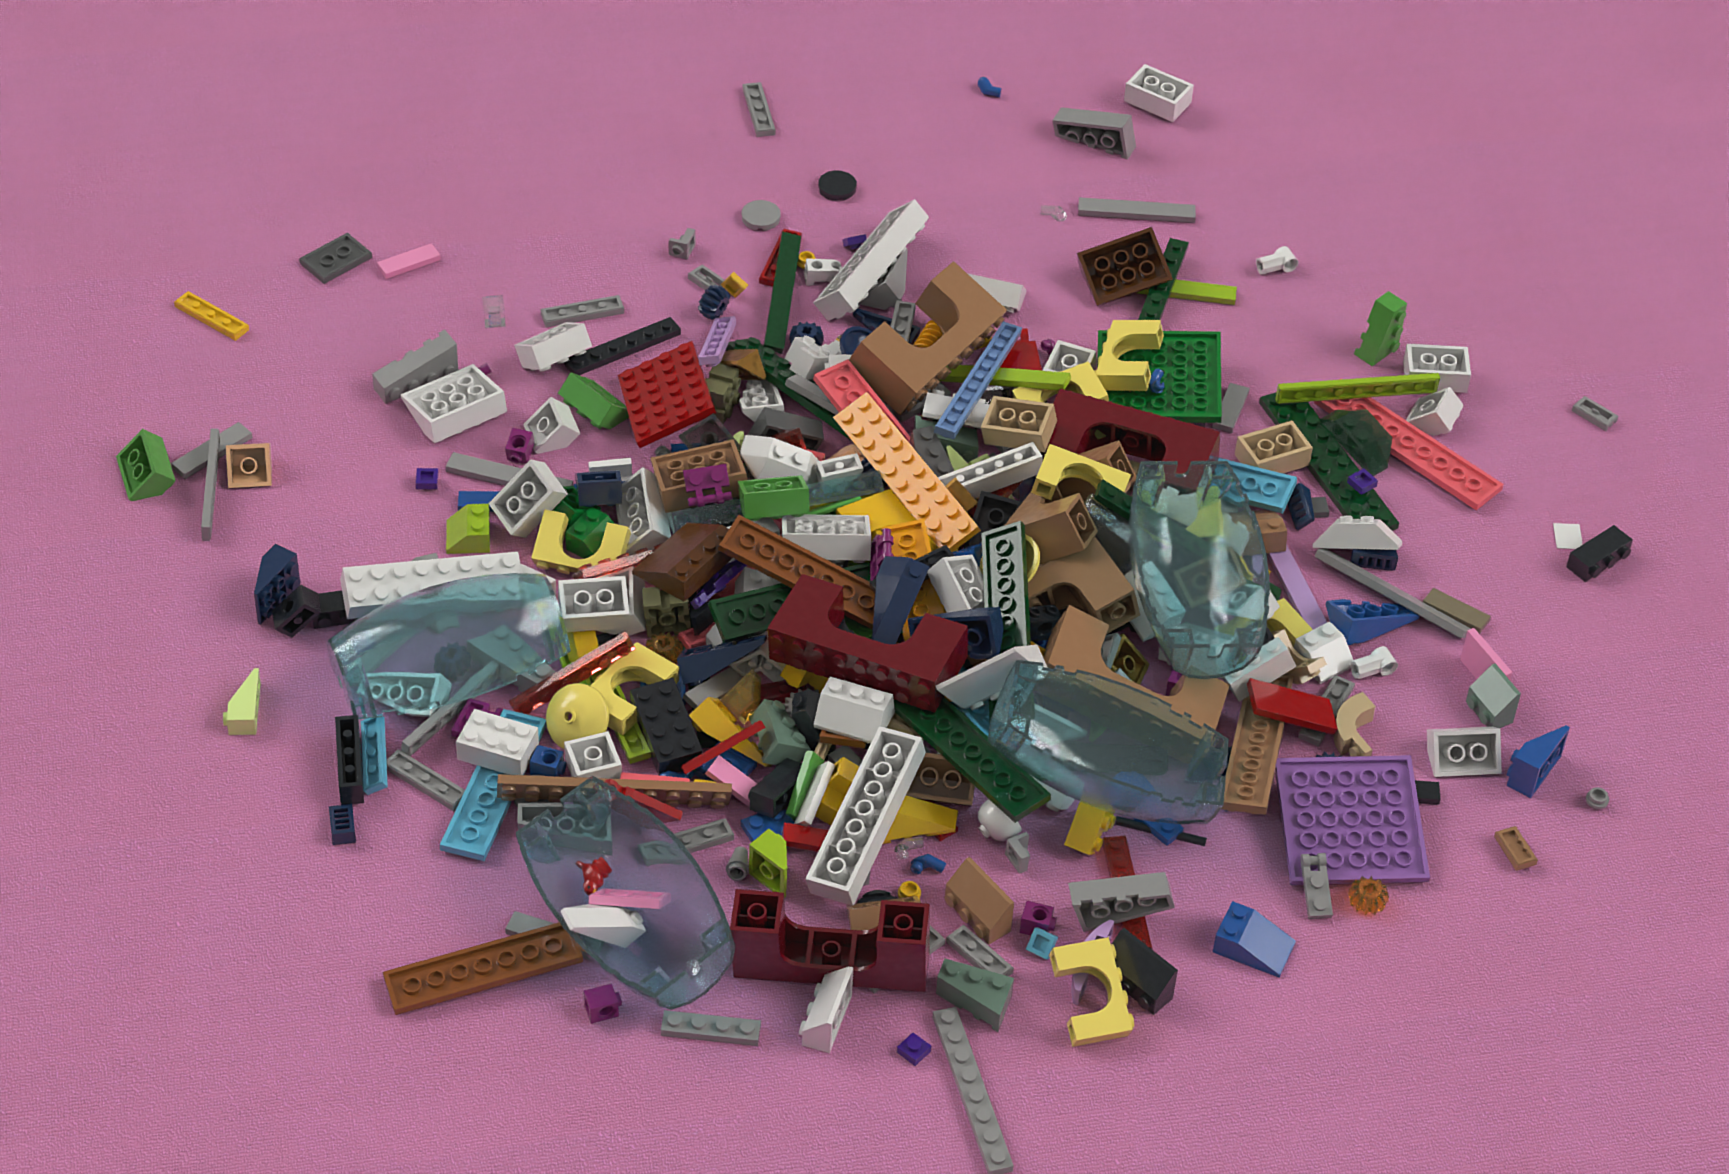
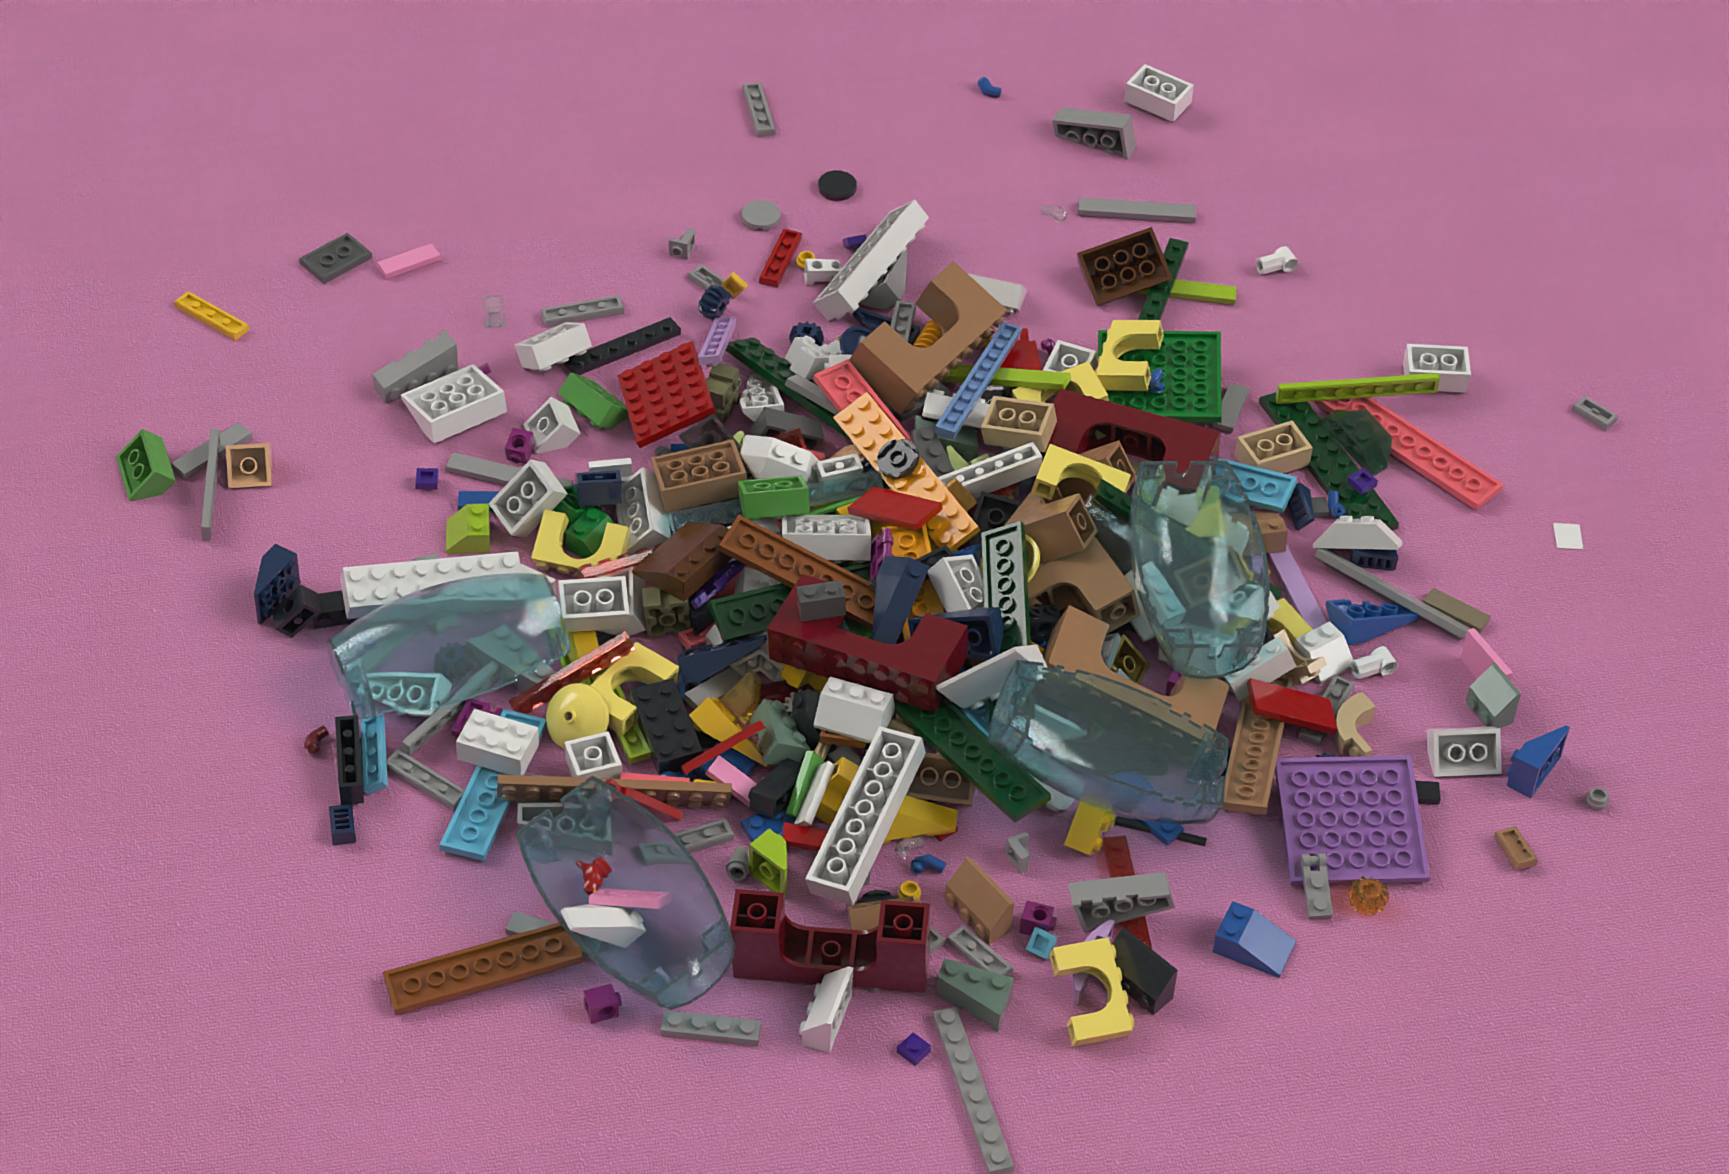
(244, 706): yellowish green slope -> none
(313, 737): none -> dark red arm
(547, 762): blue brick -> none
(665, 646): clear yellow gear -> none
(705, 479): magenta plate -> none
(747, 361): pearl gold slope -> none
(782, 292): dark green tile -> none
(821, 600): none -> dark grey brick
(895, 508): none -> red tile
(898, 458): none -> tile
(996, 823): white cylinder -> none
(1334, 506): none -> blue arm
(1384, 329): bright green wedge -> none
(1436, 412): white slope -> none
(1599, 553): black brick -> none

